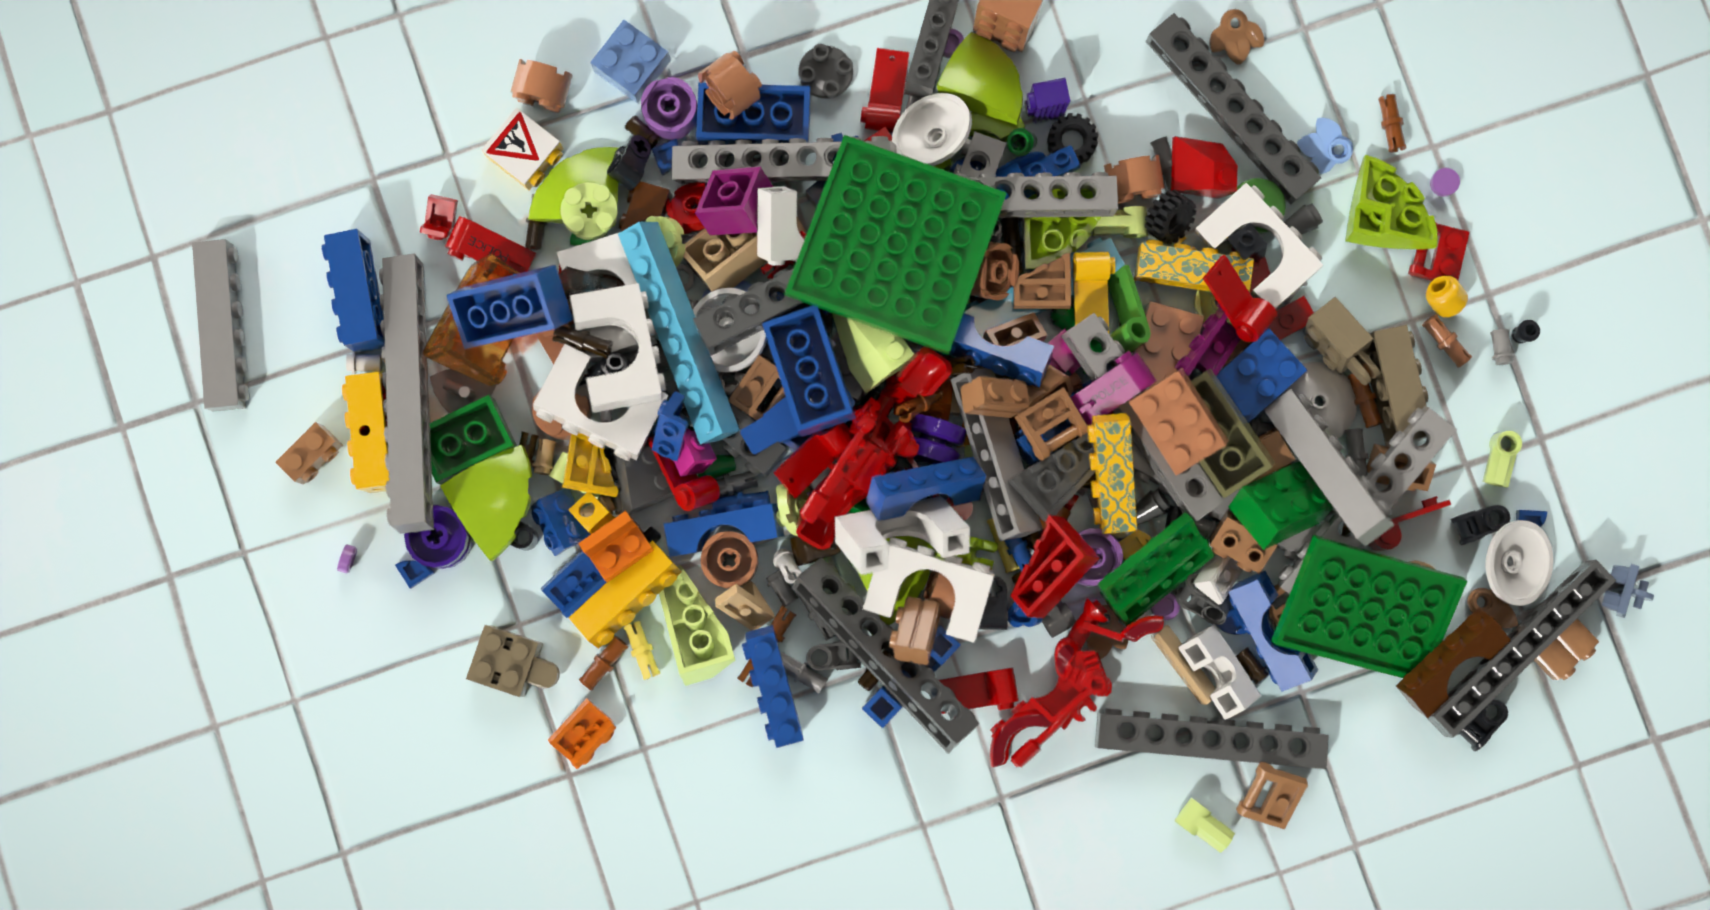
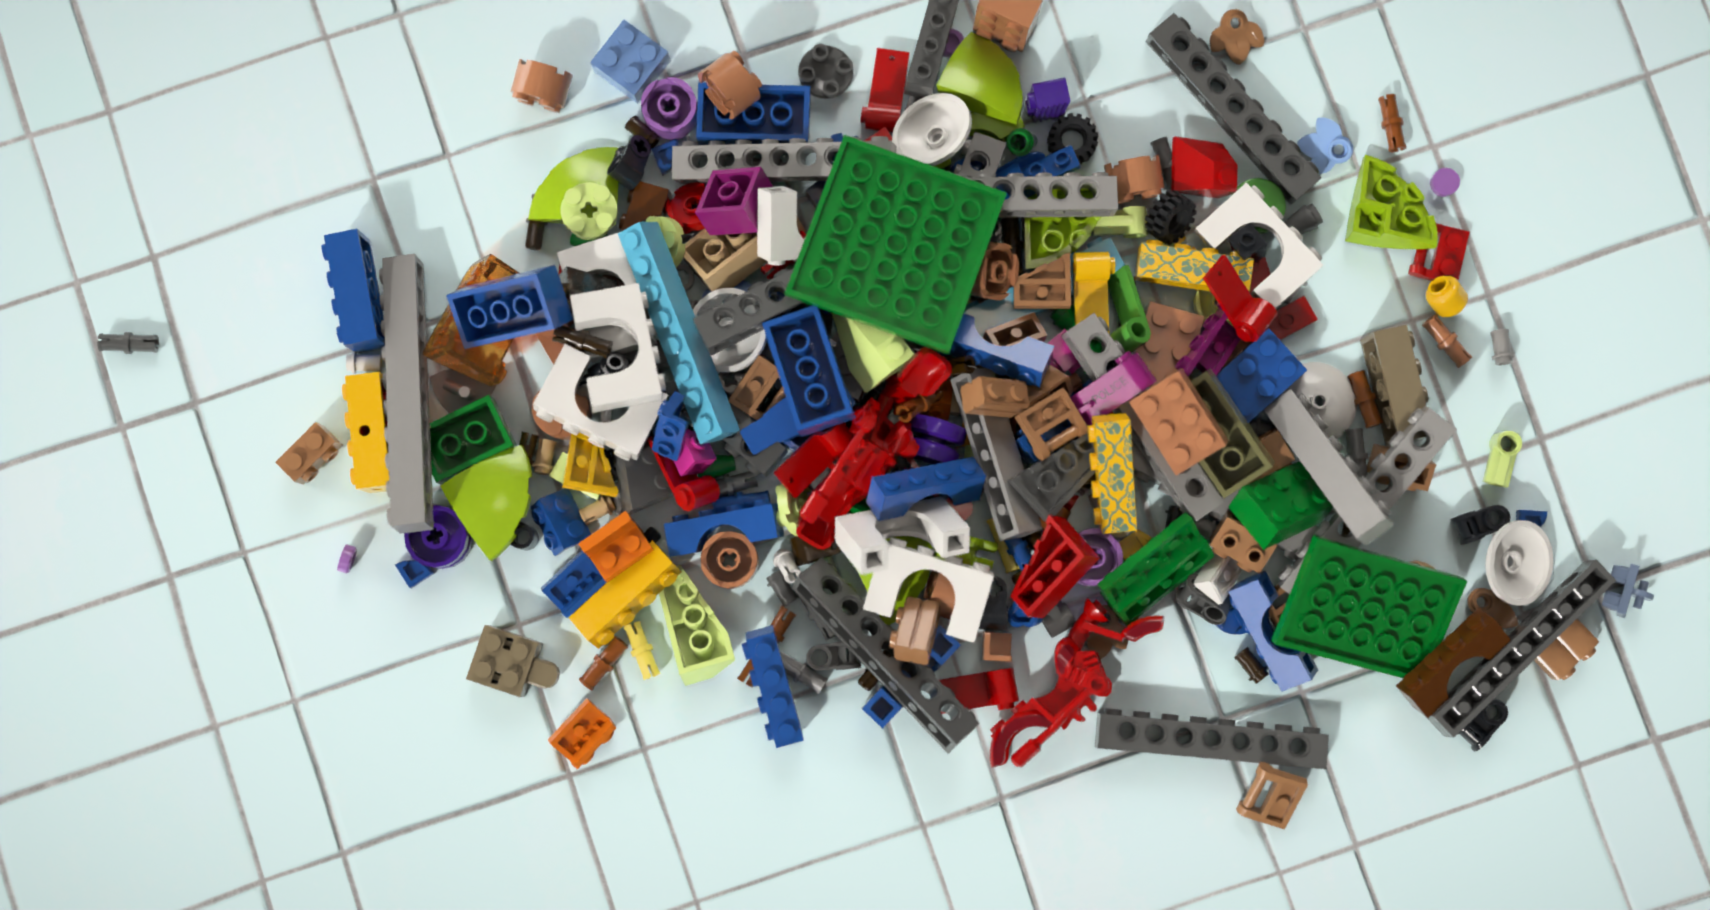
(128, 342): none -> dark grey pin
(220, 325): light grey brick -> none
(439, 217): bracket -> none
(476, 242): red door -> none
(523, 149): piece -> none
(597, 520): yellow bracket -> none
(745, 605): tan slope -> none
(996, 646): none -> nougat panel
(1151, 506): dark grey cone -> none
(1166, 607): medium lavender tile -> none
(1195, 680): tan slope -> none
(1199, 822): yellowish green piece -> none
(1233, 686): white arch -> none
(1341, 341): dark tan brick -> none
(1392, 537): red door -> none
(1526, 332): black pin -> none

